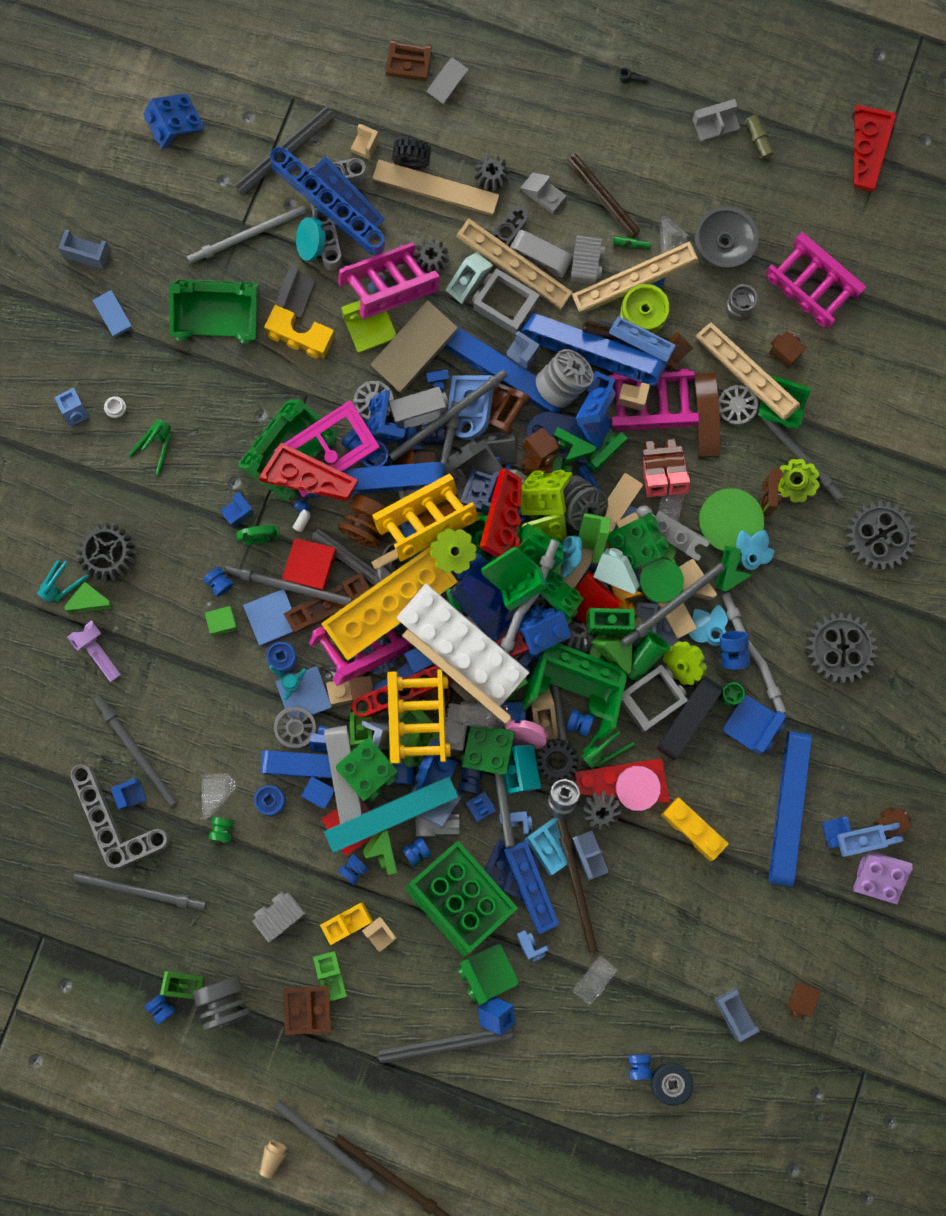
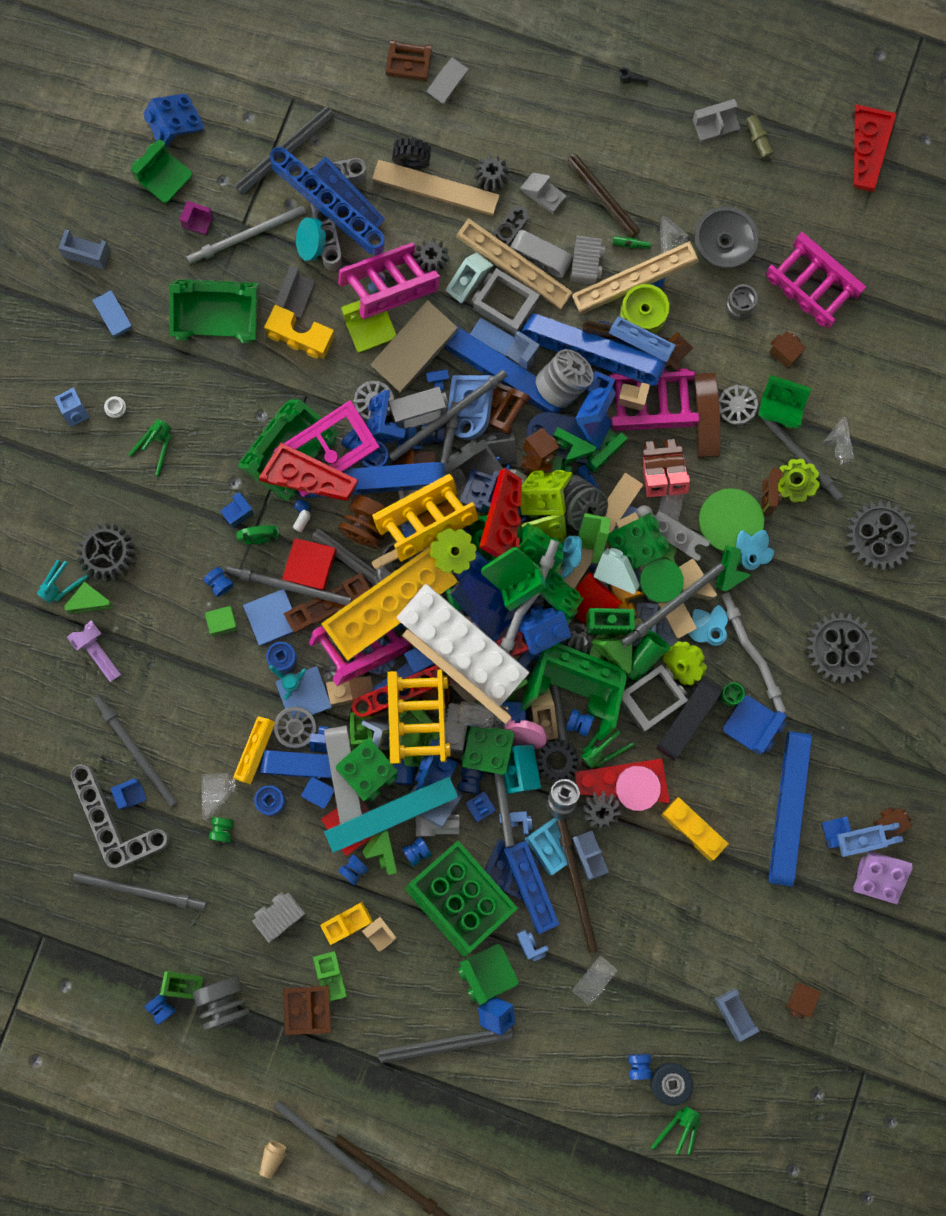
(160, 172): none -> green bracket
(196, 217): none -> magenta panel
(254, 750): none -> yellow tile
(365, 142): tan panel -> none
(492, 336): none -> medium blue tile
(689, 1120): none -> green plant
(734, 650): blue wheel -> none
(747, 371): tan tile -> none
(841, 437): none -> clear slope

